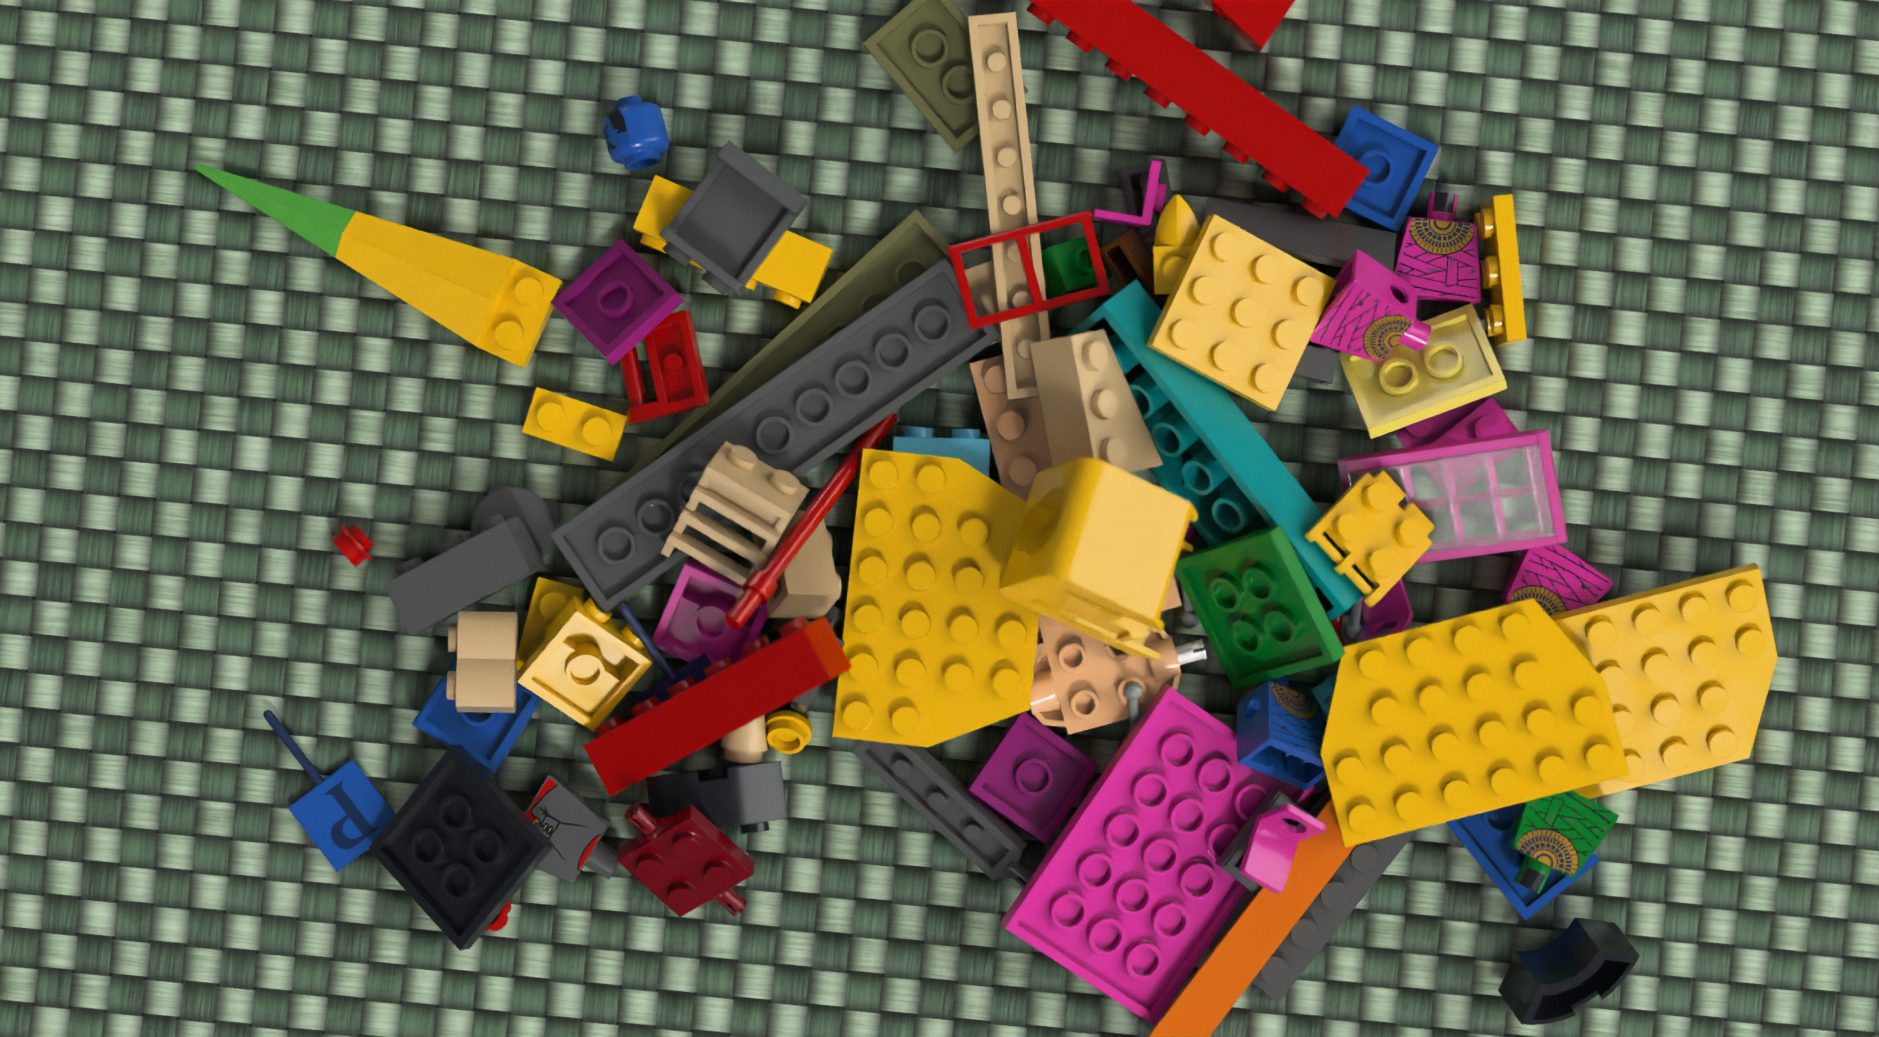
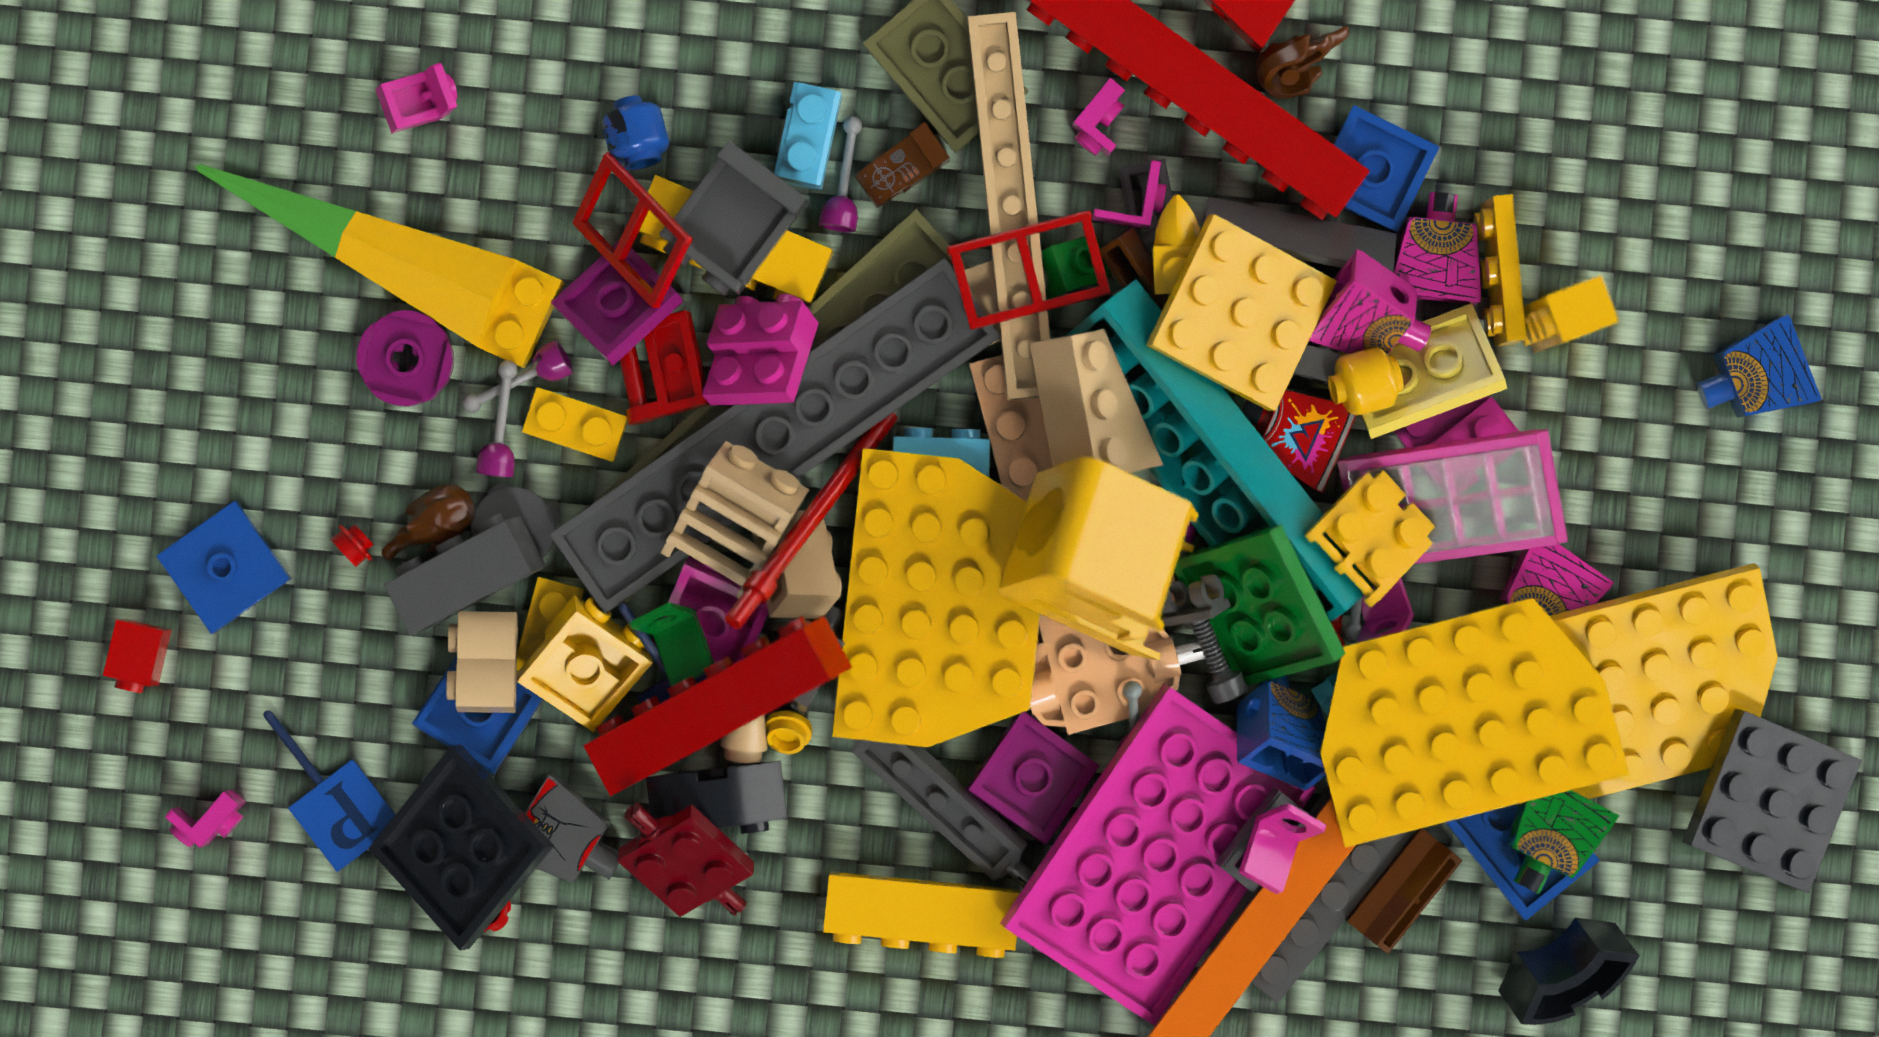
(136, 655): none -> red brick
(218, 819): none -> dark pink bracket
(224, 567): none -> blue plate
(390, 335): none -> magenta plate
(417, 98): none -> dark pink bracket
(436, 518): none -> reddish brown piece
(496, 457): none -> hinge
(548, 363): none -> hinge
(617, 256): none -> red window
(678, 640): none -> green bracket
(759, 351): none -> dark pink plate
(808, 135): none -> medium azure brick
(840, 212): none -> hinge
(902, 166): none -> reddish brown leg
(919, 911): none -> yellow brick
(1101, 109): none -> dark pink bracket
(1224, 683): none -> dark grey bar
(1285, 67): none -> reddish brown piece
(1303, 434): none -> red torso
(1366, 381): none -> yellow head
(1404, 890): none -> reddish brown piece
(1568, 314): none -> yellow brick
(1761, 372): none -> blue torso
(1771, 800): none -> plate

